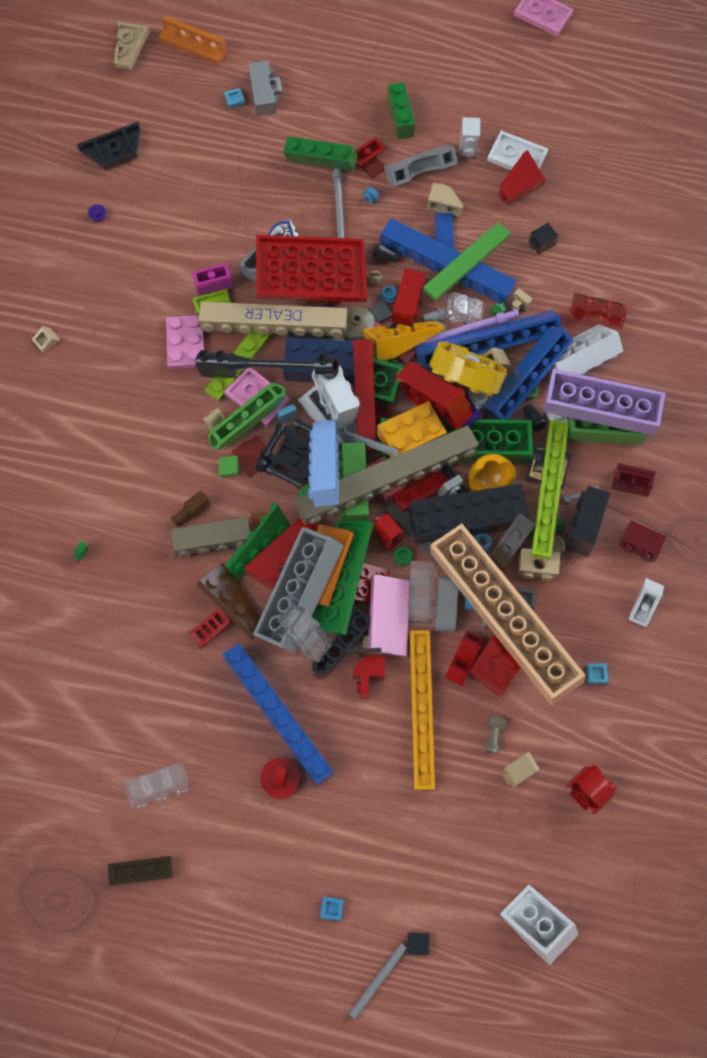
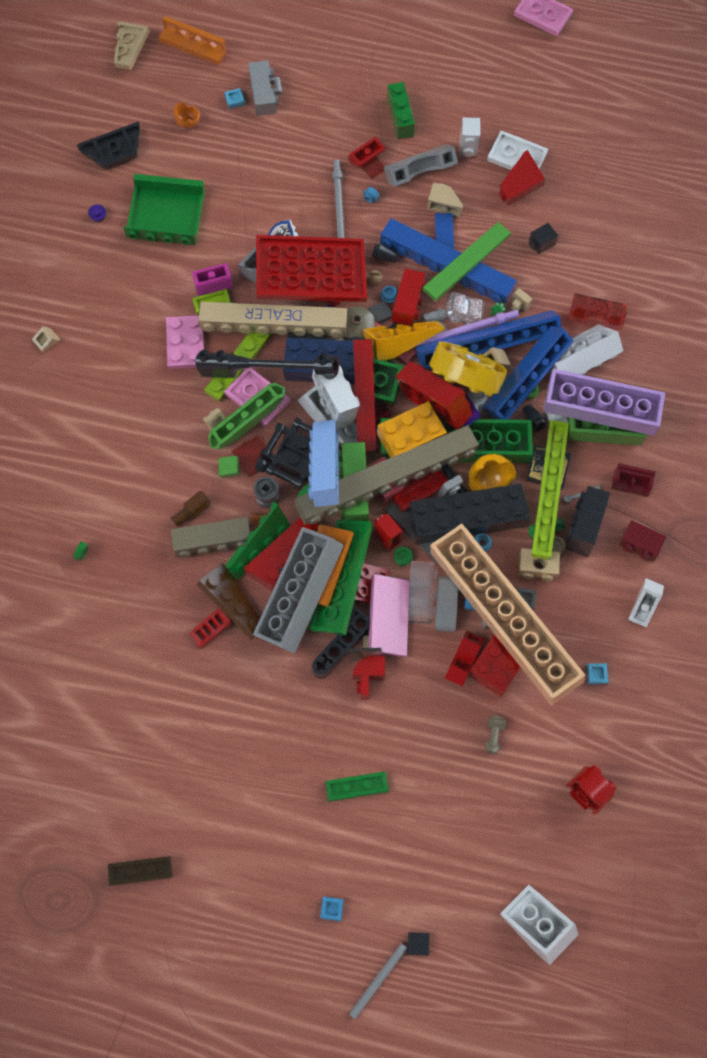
(157, 785): clear brick -> none
(165, 209): none -> green panel
(186, 116): none -> orange hair
(266, 492): none -> dark grey wheel
(278, 715): blue brick -> none
(280, 778): red tile -> none
(287, 413): medium azure tile -> none
(305, 632): clear brick -> none
(320, 153): green brick -> none
(357, 786): none -> green tile
(370, 443): light grey bar -> none
(422, 711): light orange plate -> none
(512, 541): dark brown plate -> none
(520, 770): tan slope -> none

